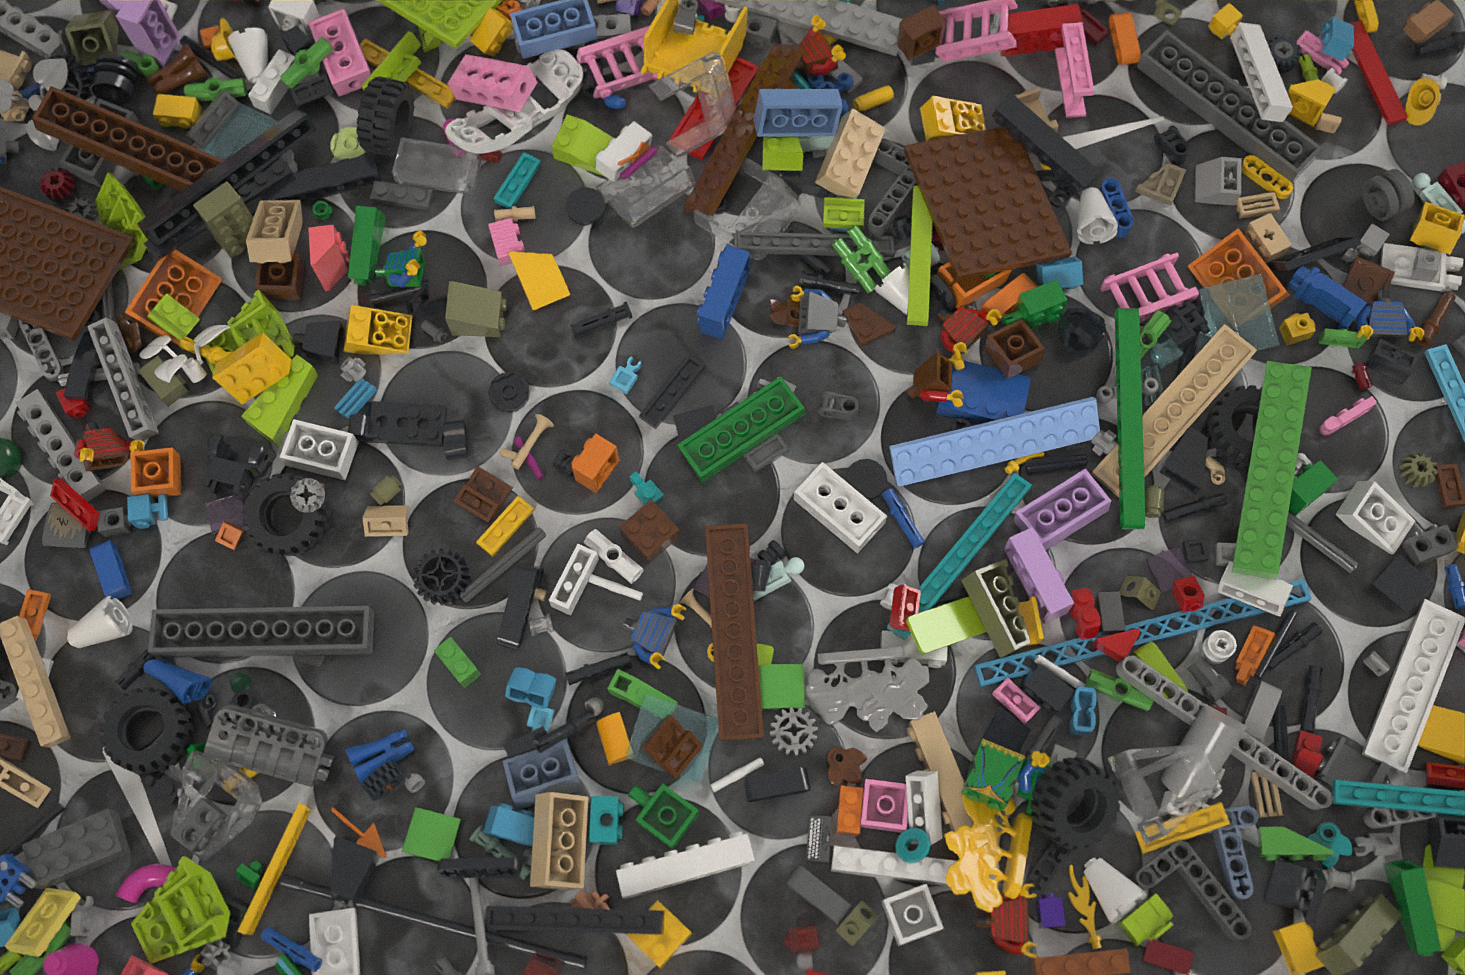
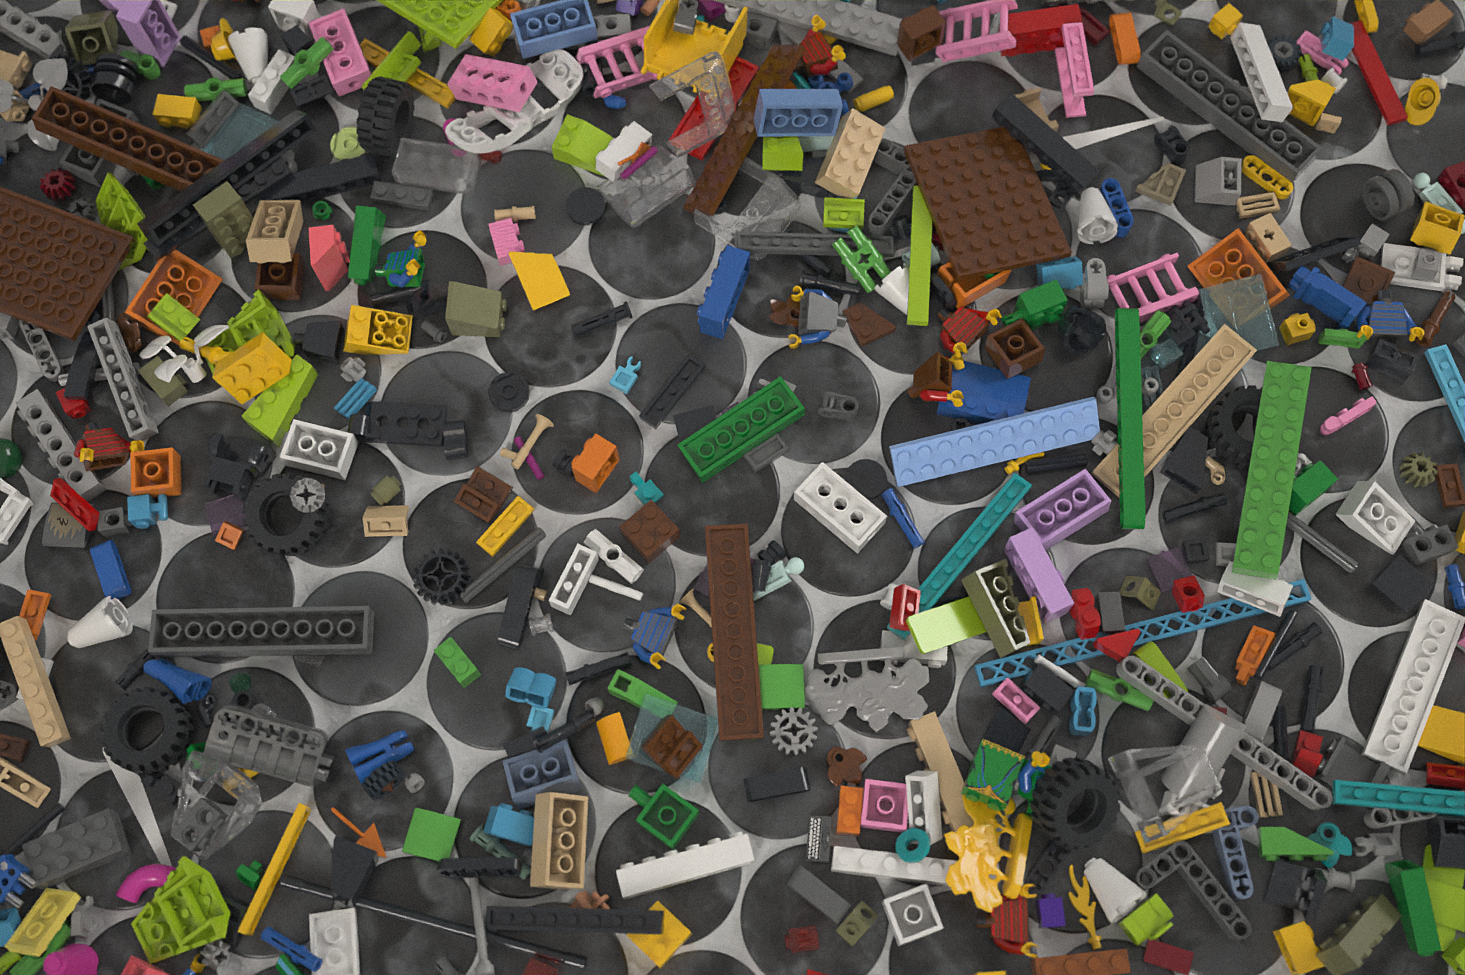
(178, 72): reddish brown piece -> none
(517, 181): teal plate -> none
(599, 808): teal brick -> none
(737, 774): white piece -> none
(804, 960): clear hinge -> none
(950, 118): yellow slope -> none
(1007, 297): orange beam -> none
(1095, 285): none -> light grey piece
(1154, 501): olive brick -> none
(1214, 650): white wheel -> none
(1376, 663): light grey slope -> none

